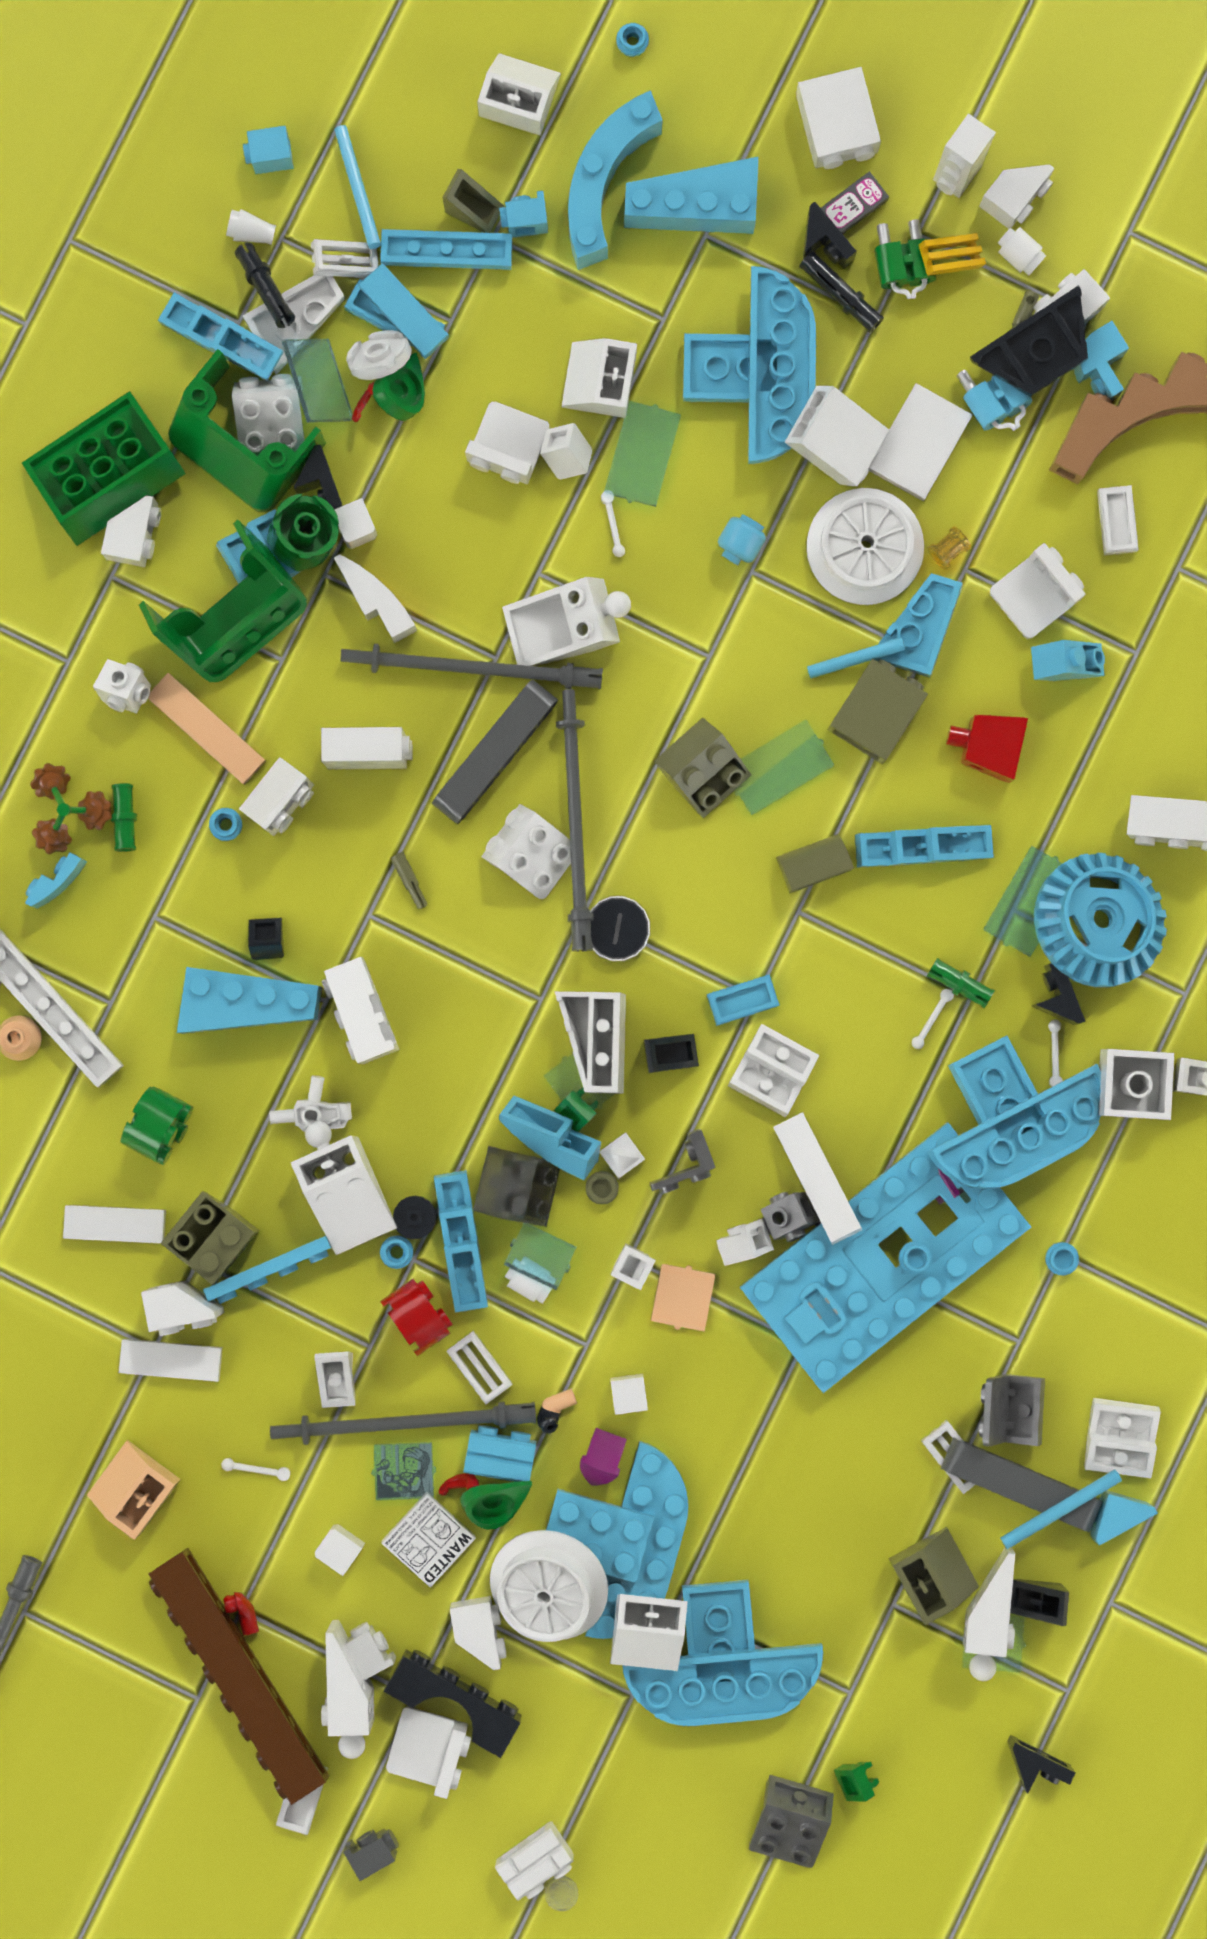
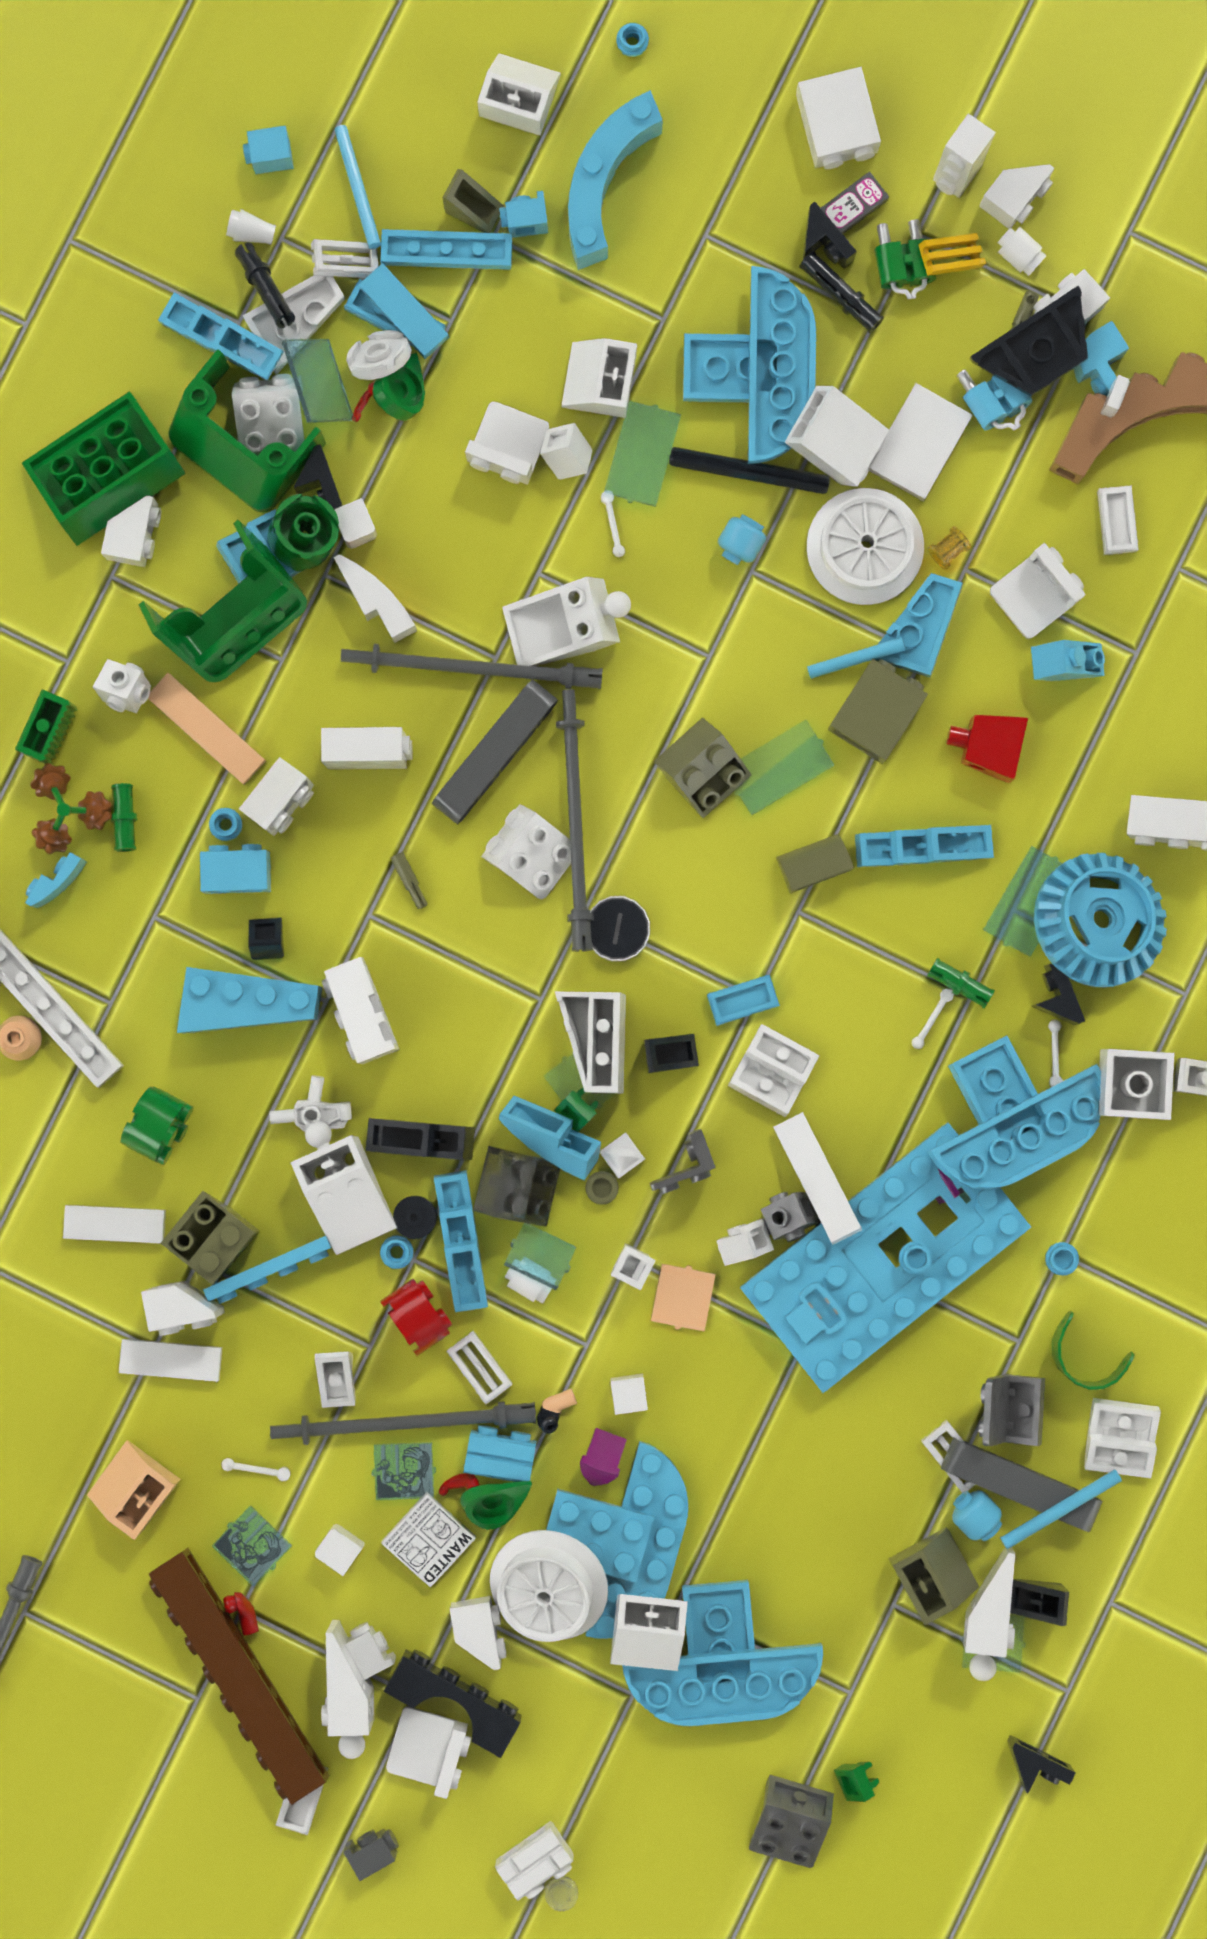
(46, 727): none -> green brick
(235, 871): none -> medium azure brick
(251, 1545): none -> clear light blue piece
(420, 1139): none -> black slope
(696, 199): medium azure wedge -> none
(754, 472): none -> black axle
(977, 1515): none -> medium azure head
(1101, 1384): none -> green piece
(1115, 396): none -> white tile
(1118, 1515): medium azure slope -> none

